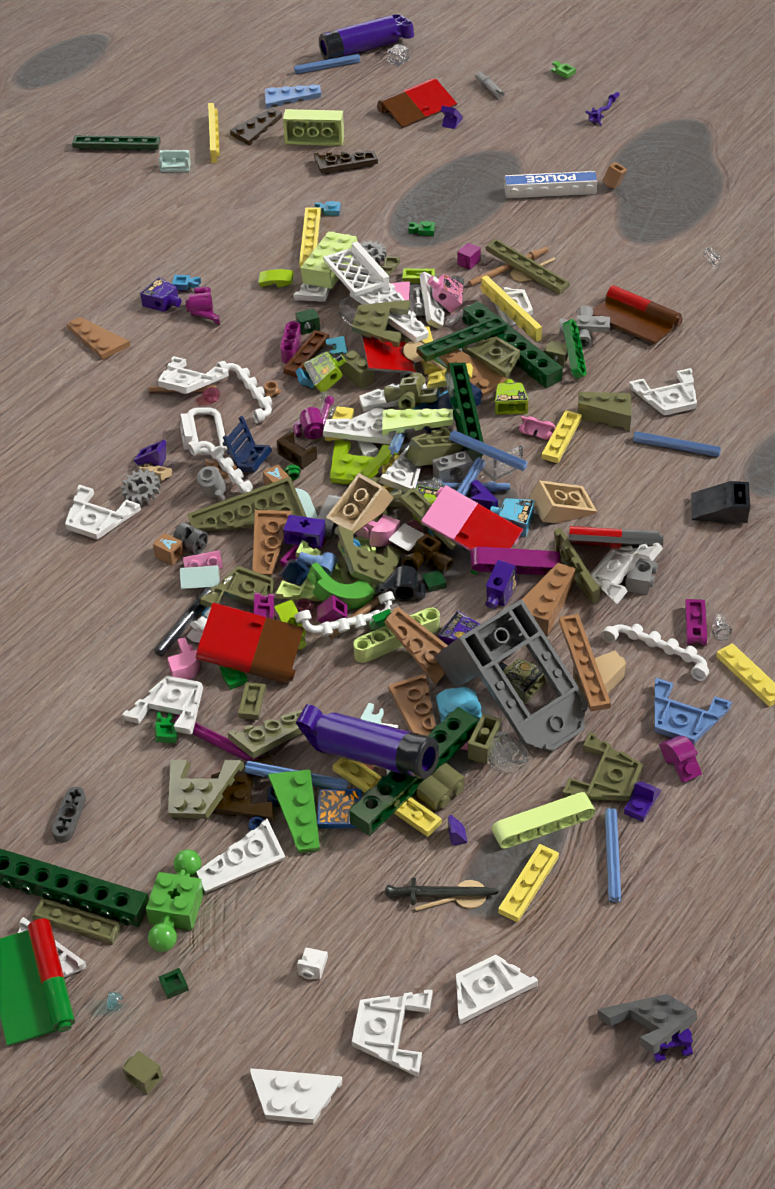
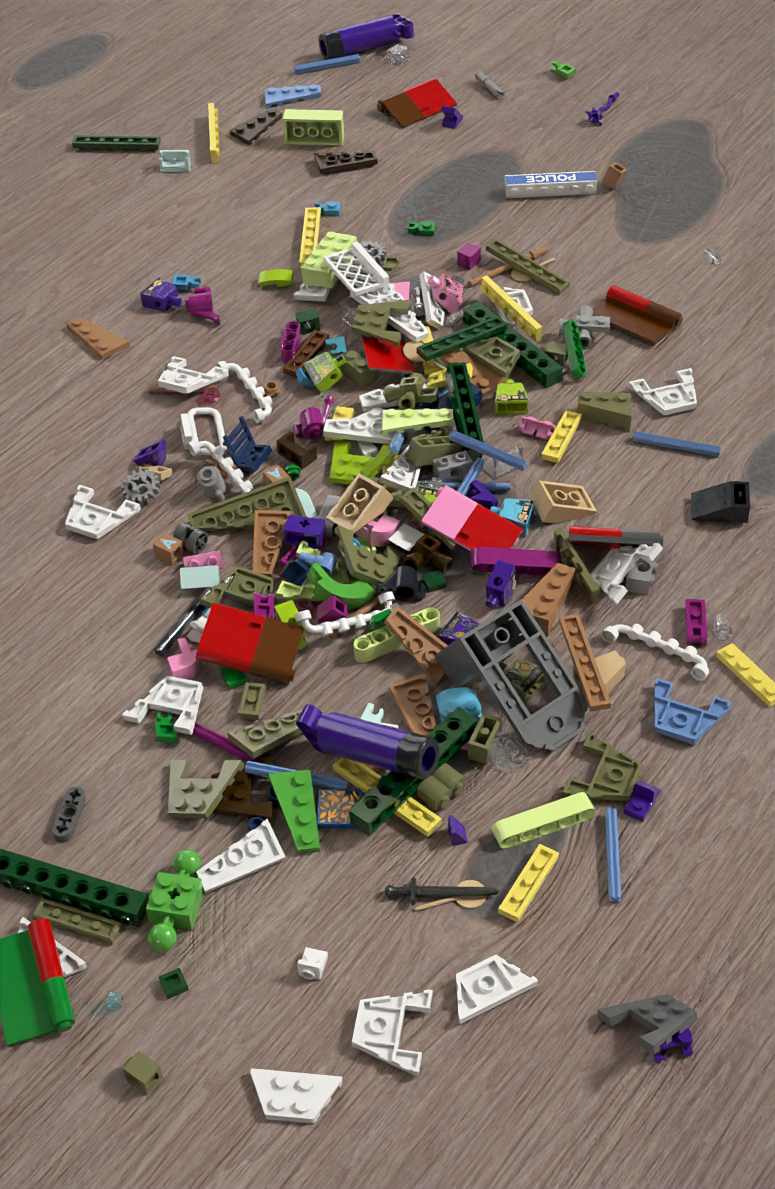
(413, 275): lime tile -> none
(681, 753): magenta brick -> none

